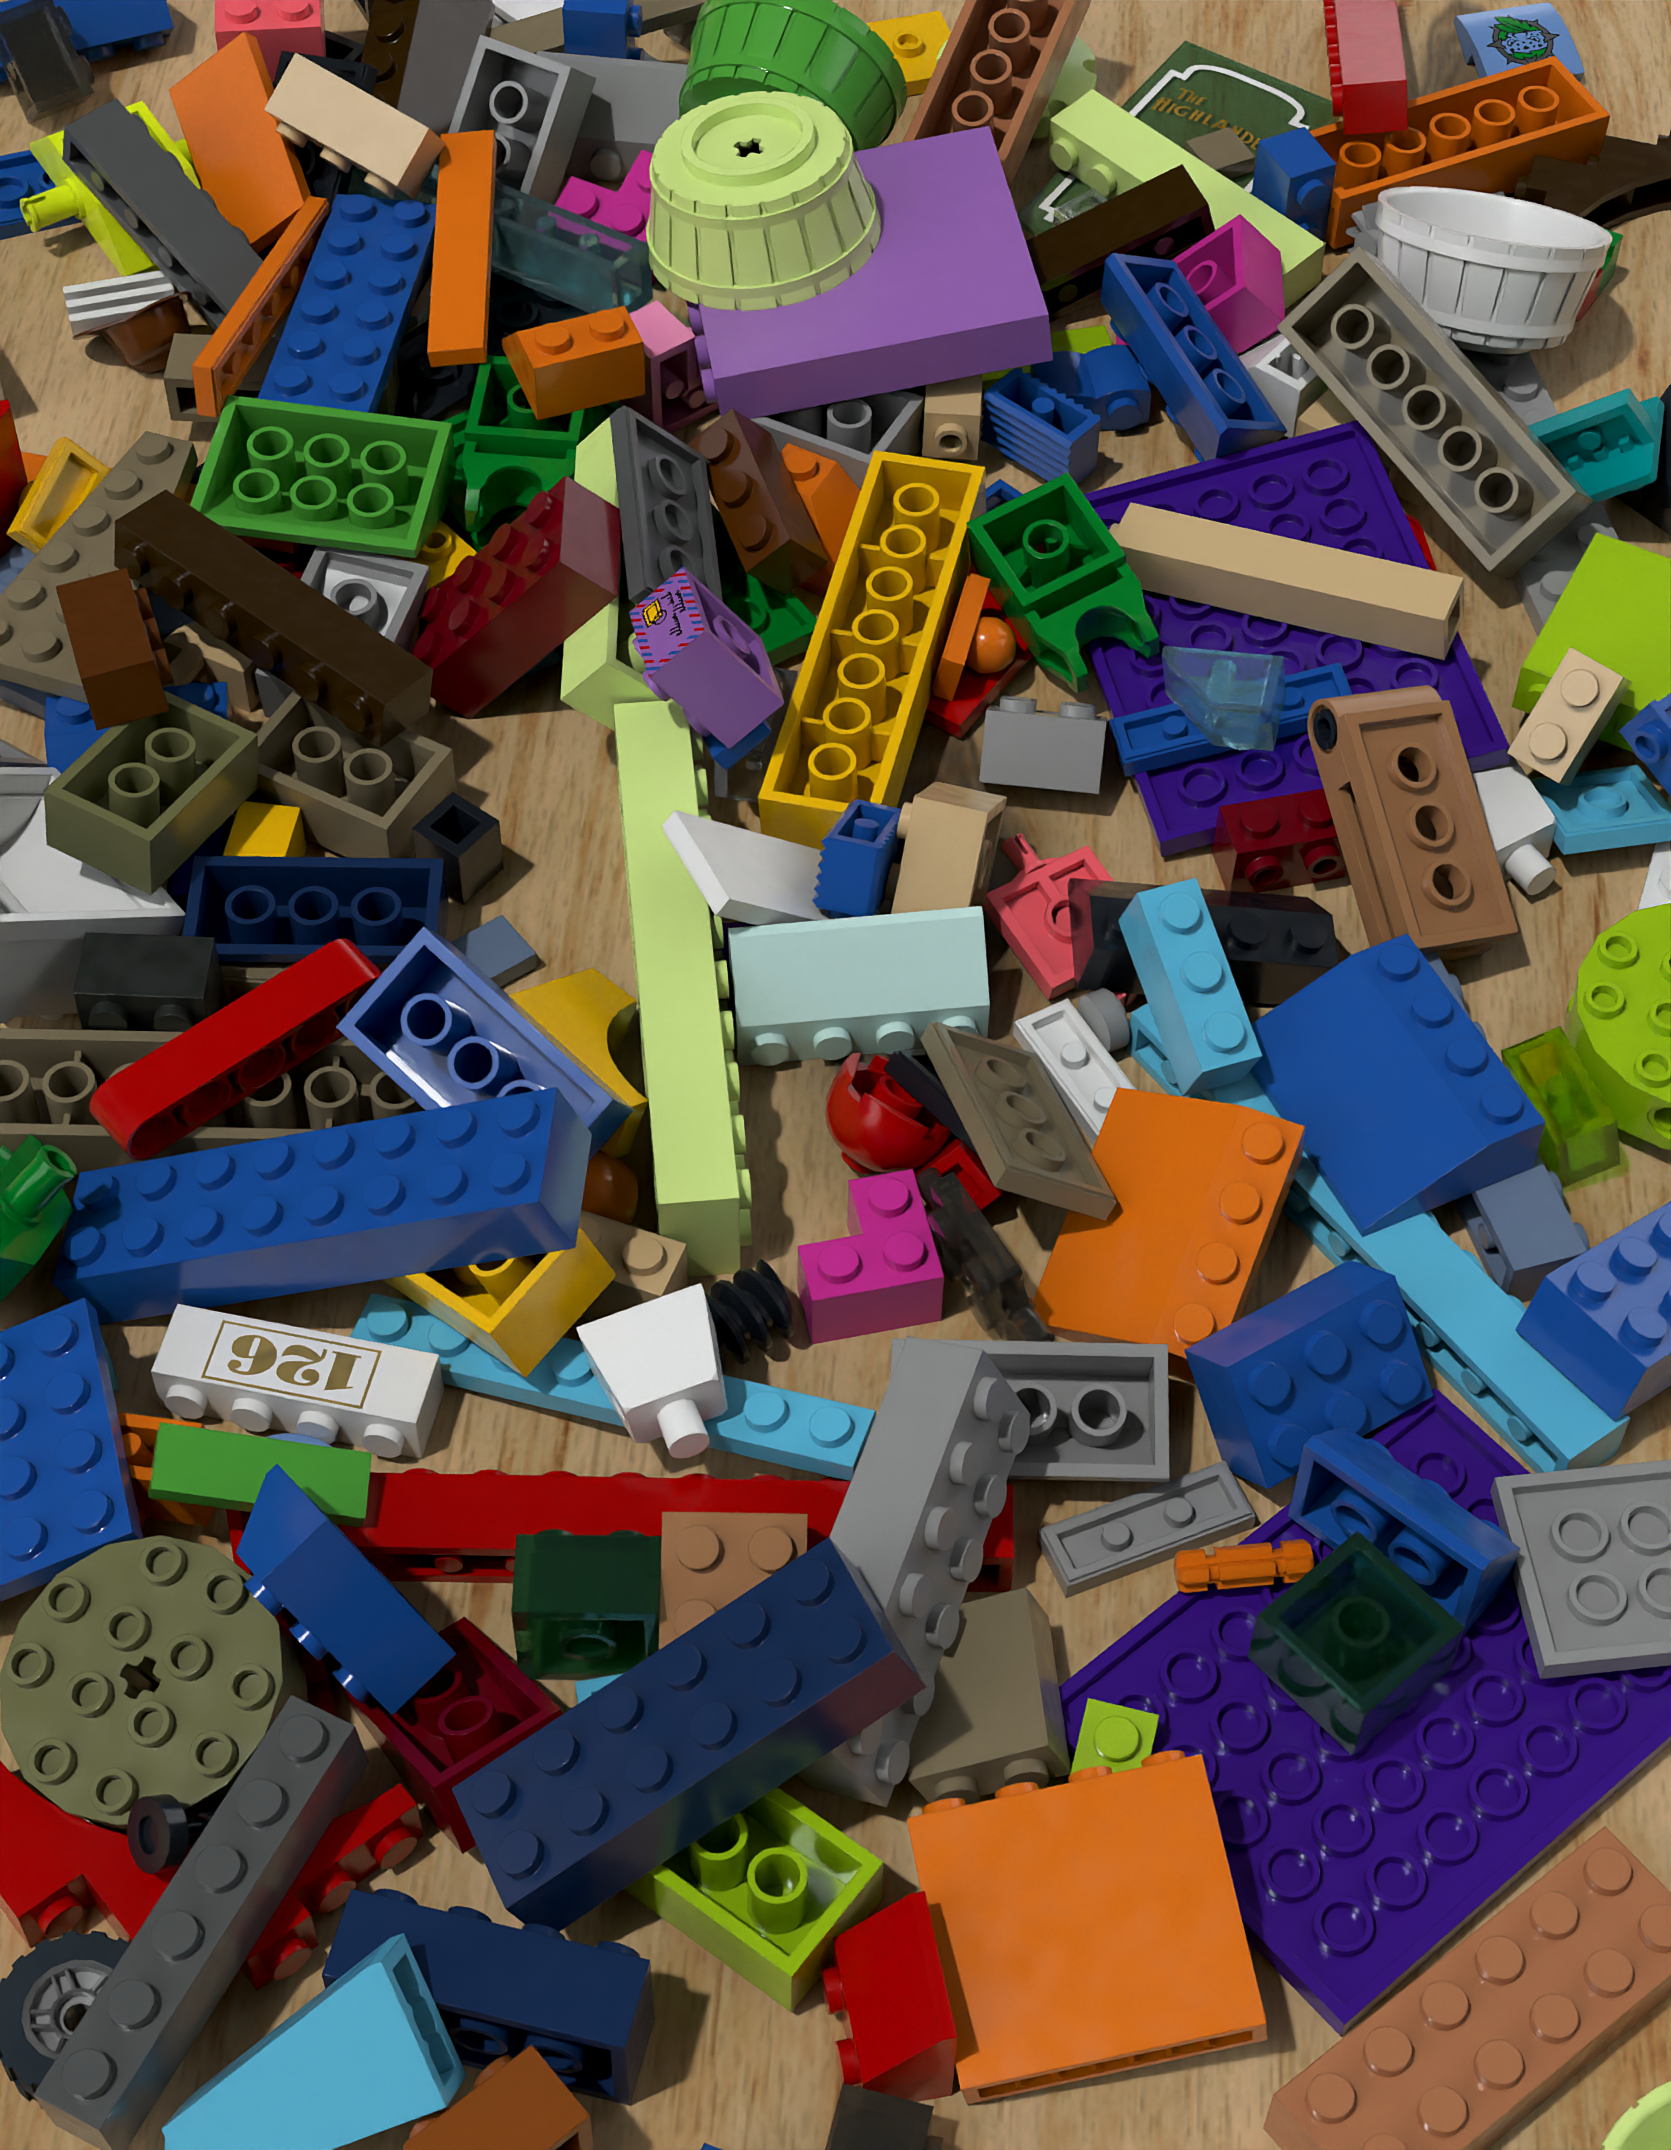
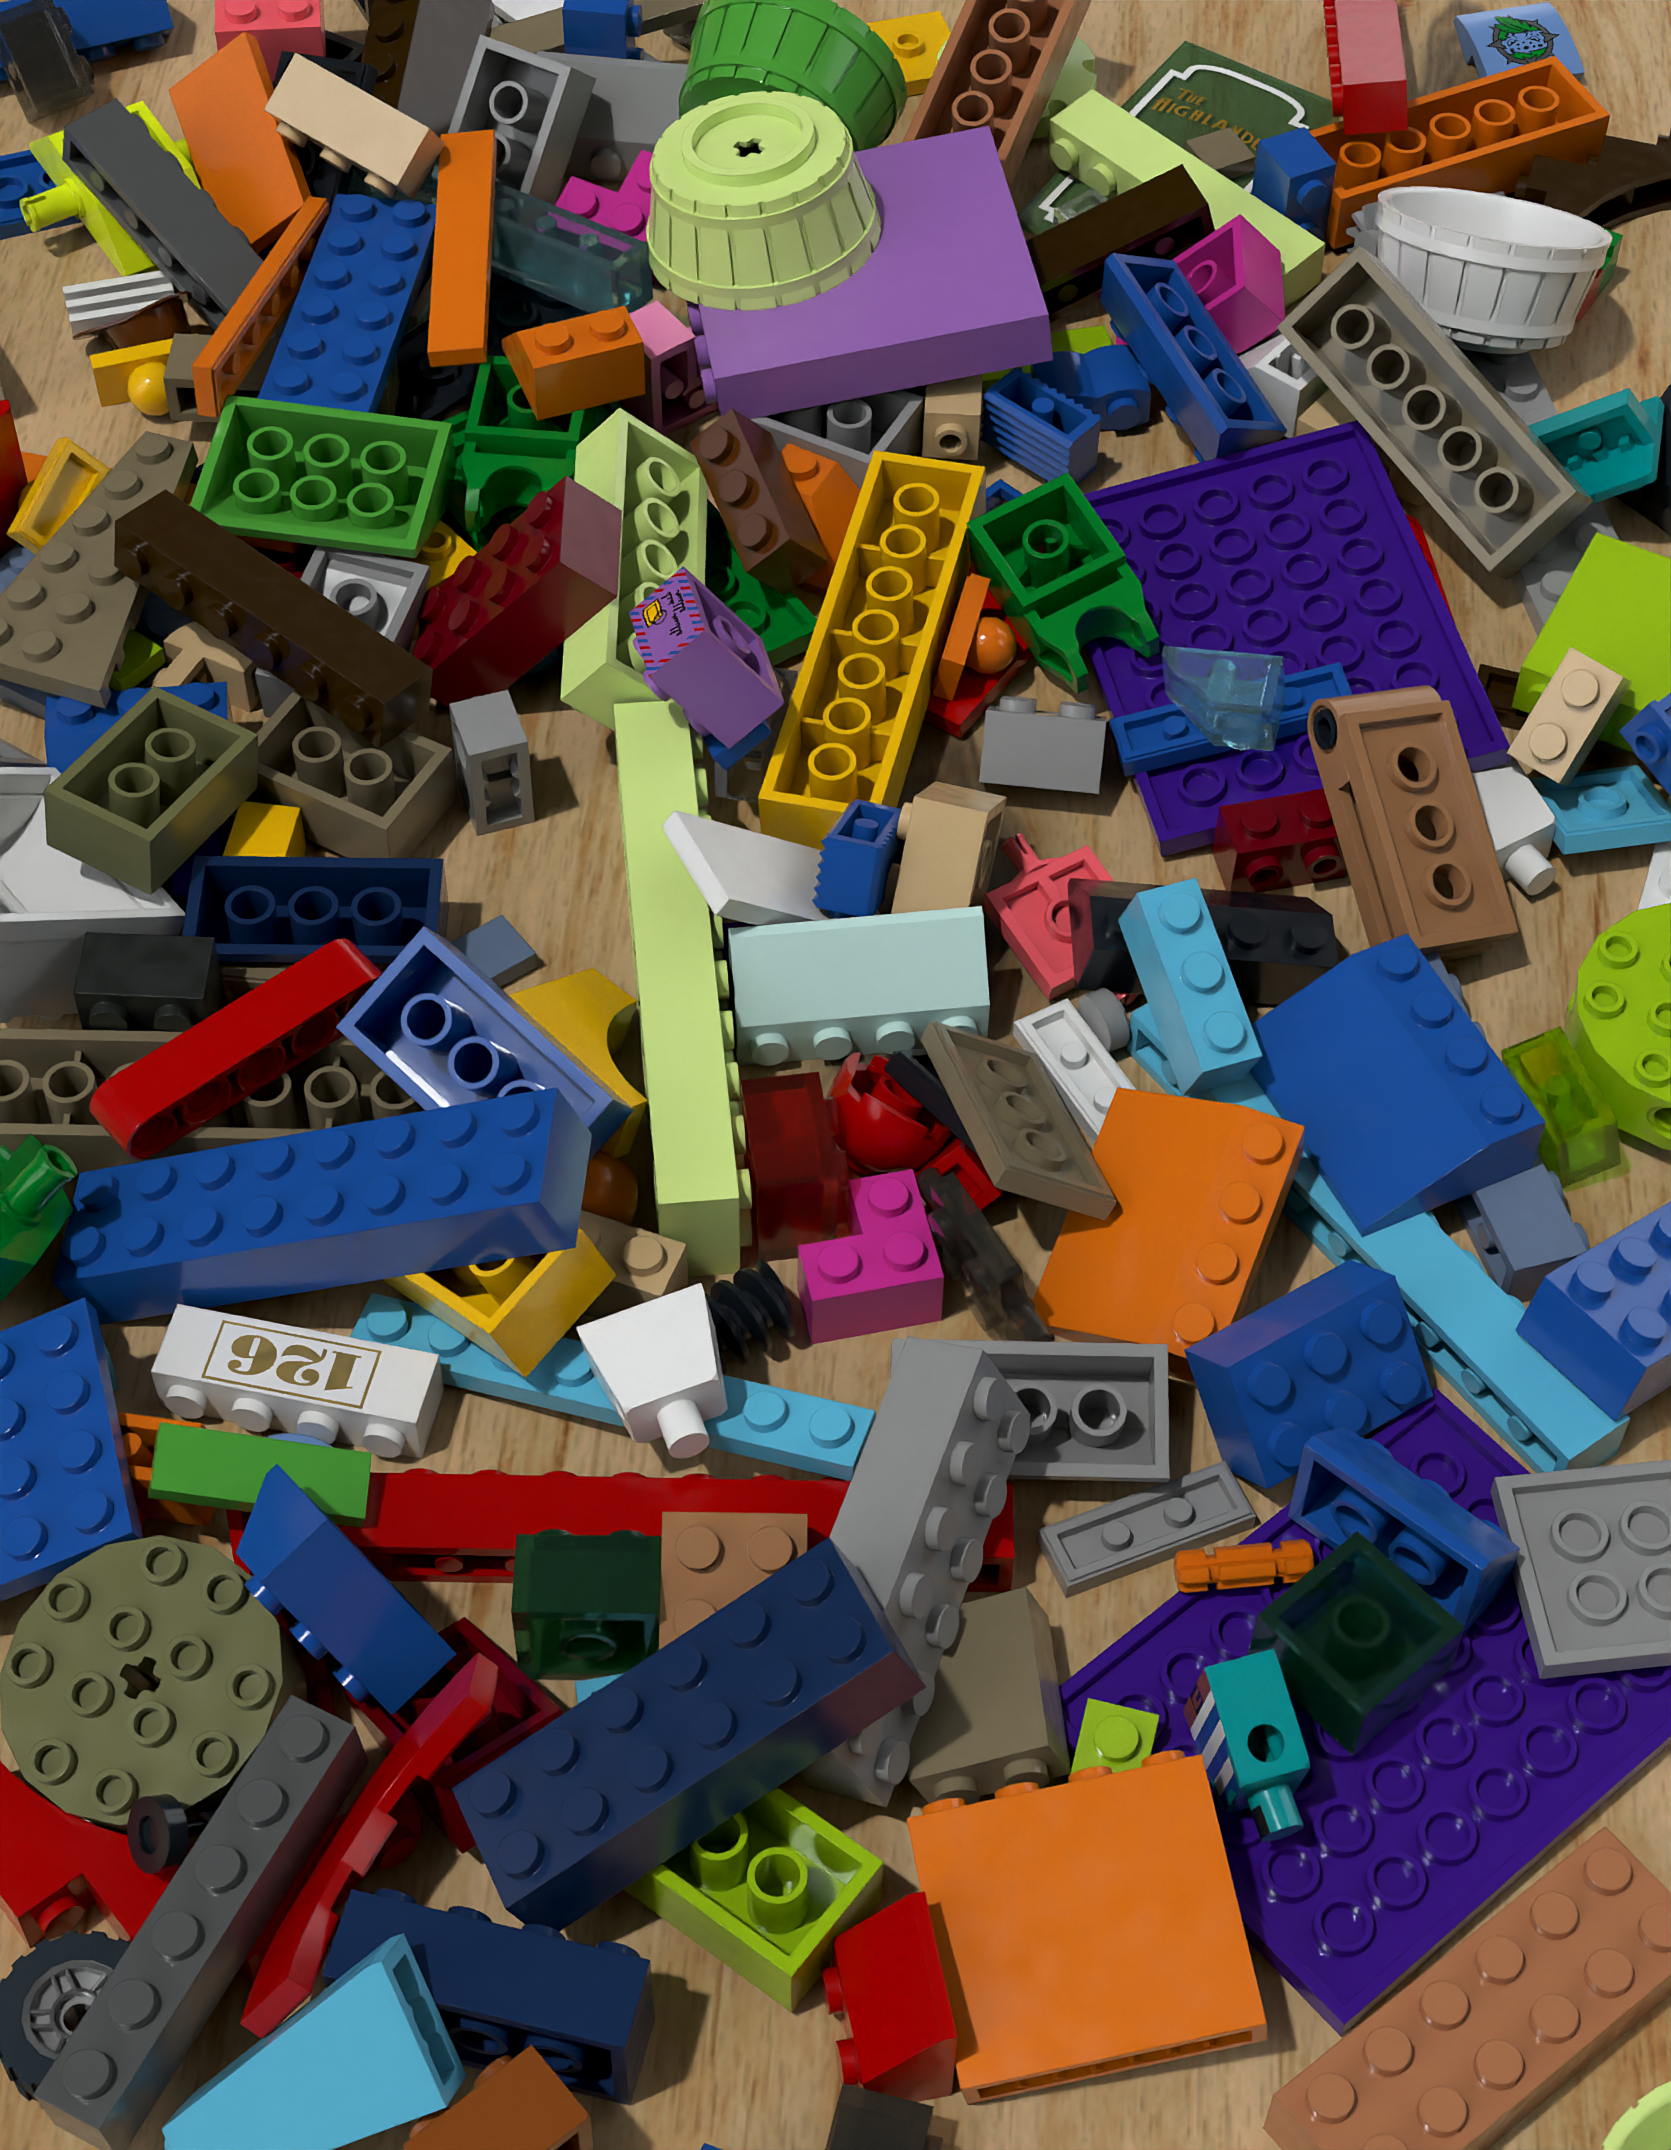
(116, 648): reddish brown brick -> none
(133, 376): none -> yellow tile
(309, 1924): none -> red tile
(465, 840): black brick -> none
(492, 762): none -> light grey brick
(661, 506): dark grey tile -> none
(793, 1163): none -> clear red brick
(1250, 1740): none -> teal torso
(1292, 580): tan brick -> none
(1500, 690): none -> dark brown tile

